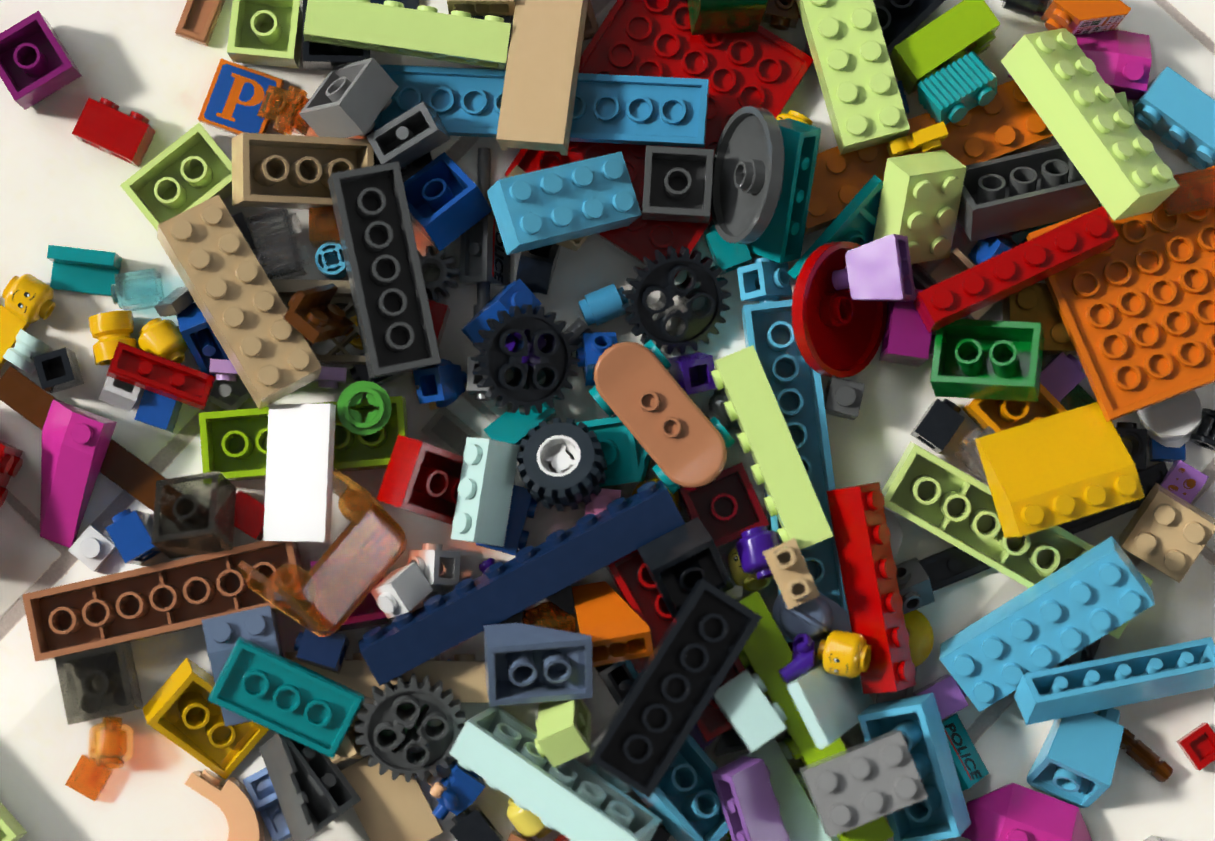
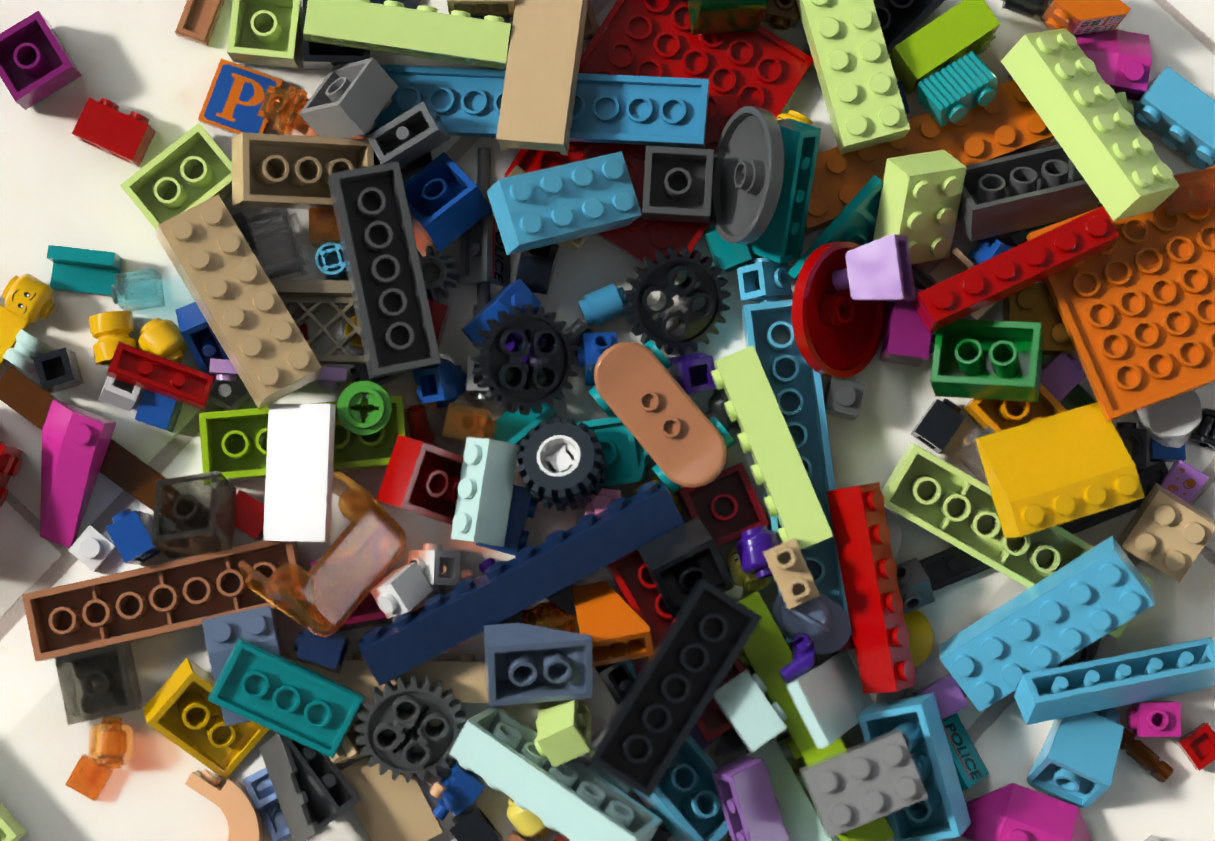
(174, 302): dark grey tile -> none
(315, 316): reddish brown bracket -> none
(419, 424): none -> clear red axle
(468, 422): none -> clear orange brick
(844, 654): yellow head -> none
(926, 139): yellow plate -> none
(1155, 719): none -> dark pink brick

